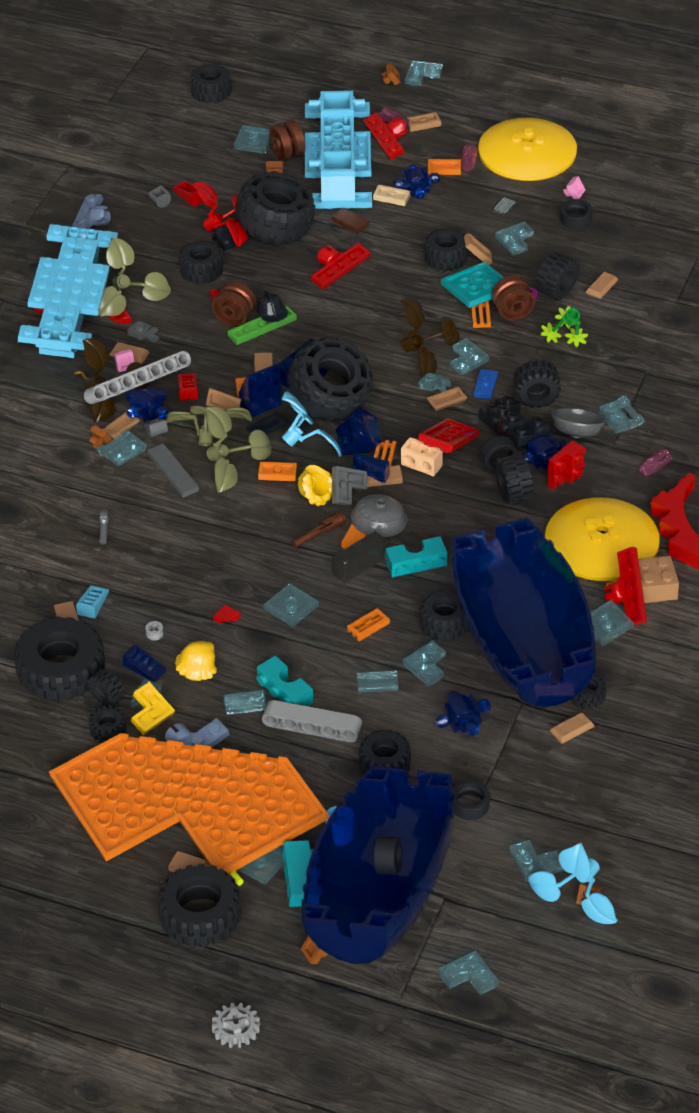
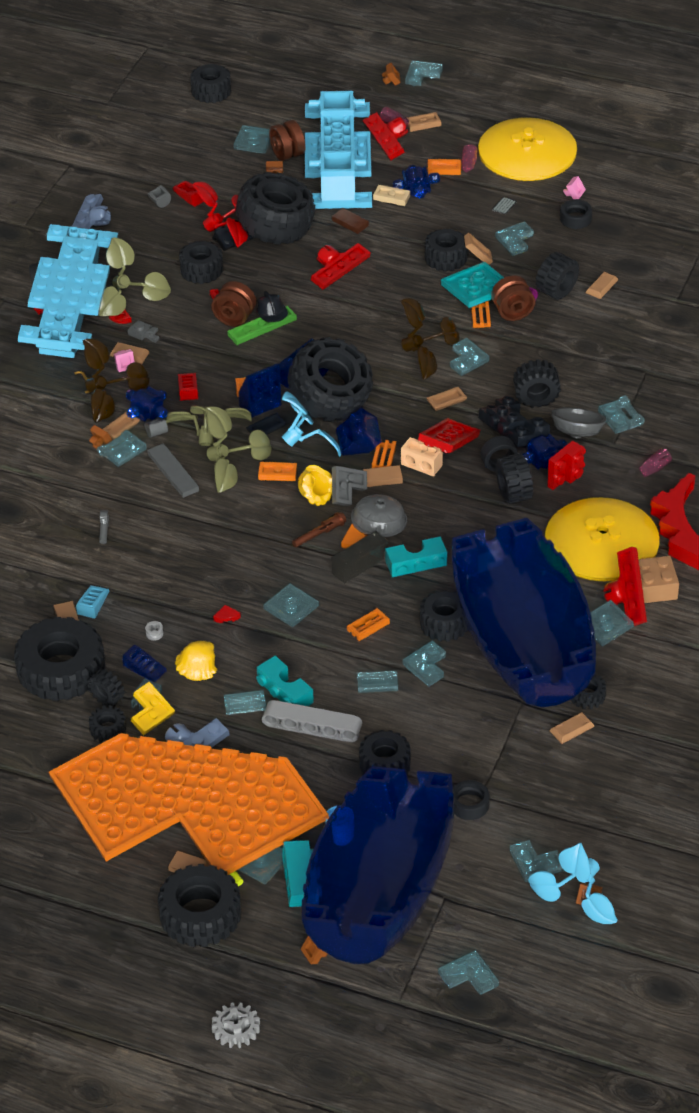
(131, 380): light grey beam -> none
(222, 400): medium nougat tile -> none
(262, 361): medium nougat tile -> none
(376, 468): clear blue slope -> none
(388, 855): black tyre -> none
(432, 382): clear light blue plate -> none
(463, 713): clear blue piece -> none
(485, 384): blue plate -> none
(570, 318): lime plant -> none

